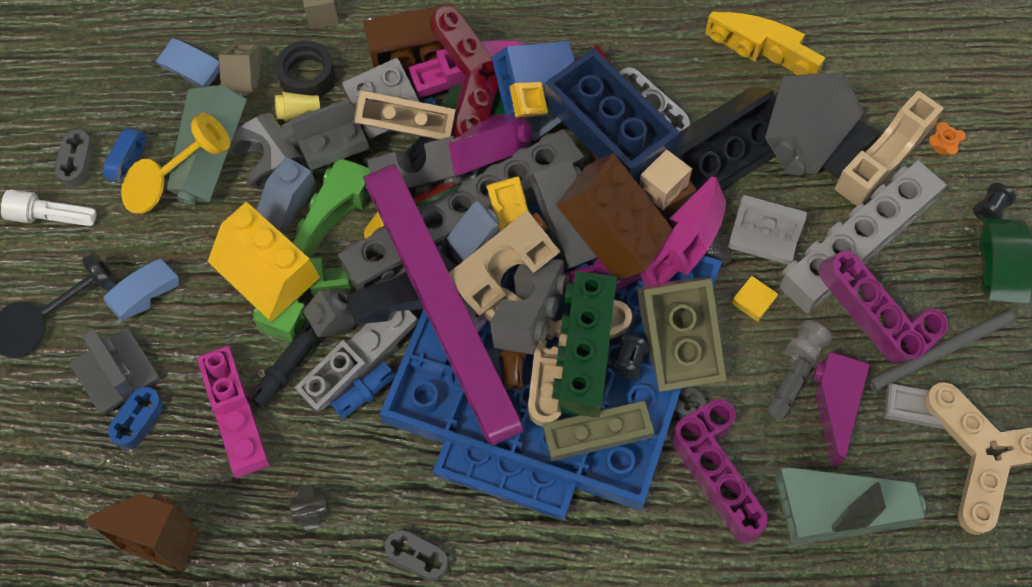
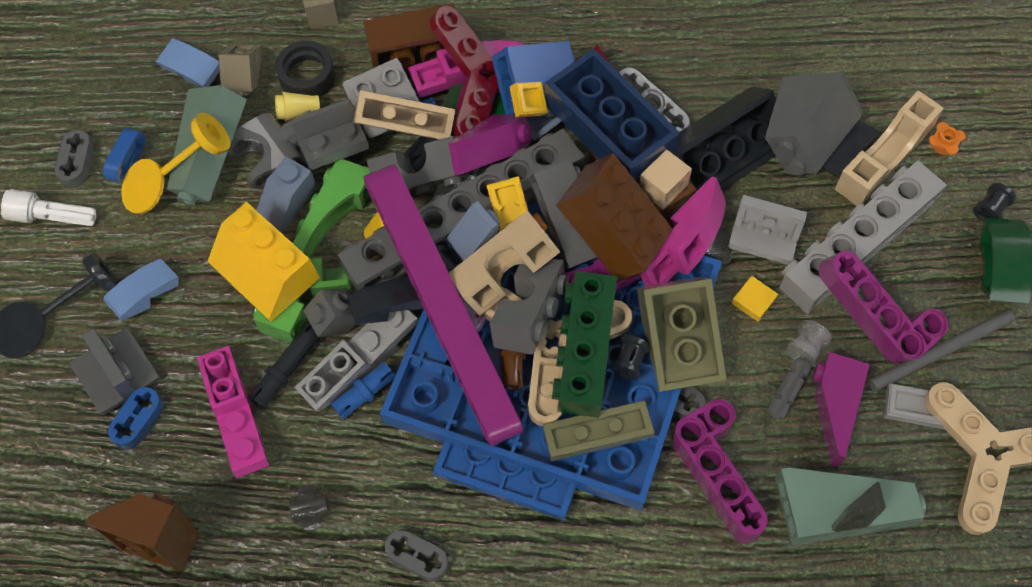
(434, 193): piece -> none
(756, 36): yellow slope -> none

